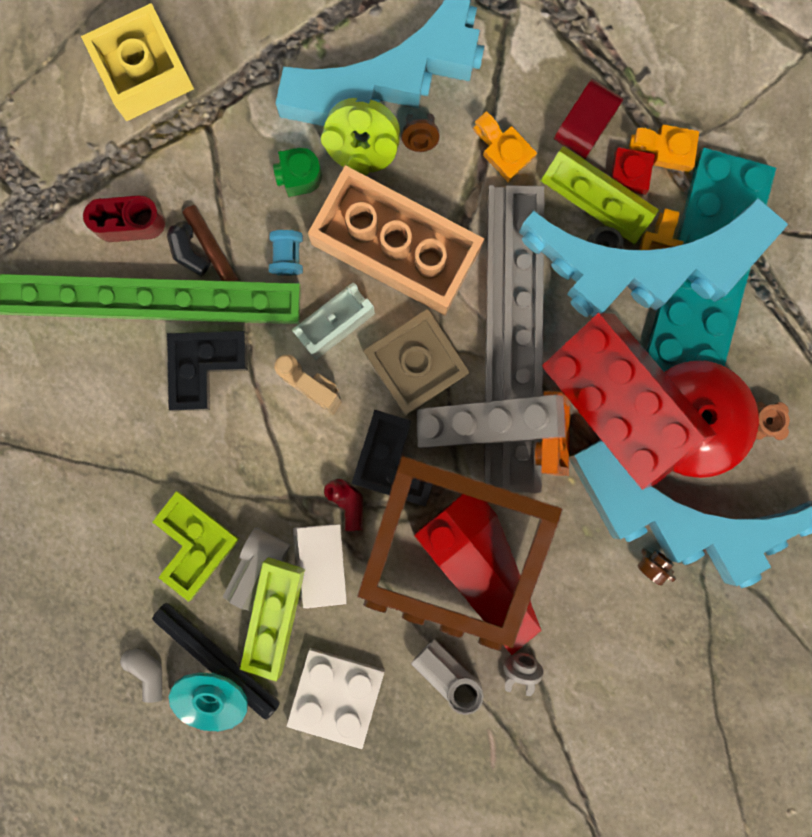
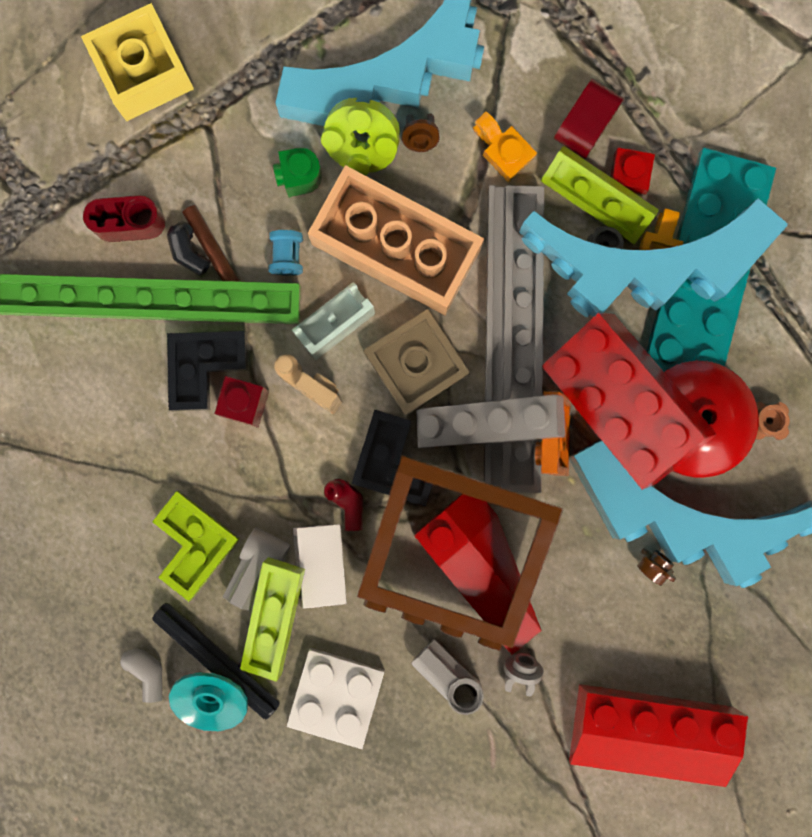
(241, 402): none -> dark red brick
(657, 736): none -> red slope
(672, 146): light orange plate -> none

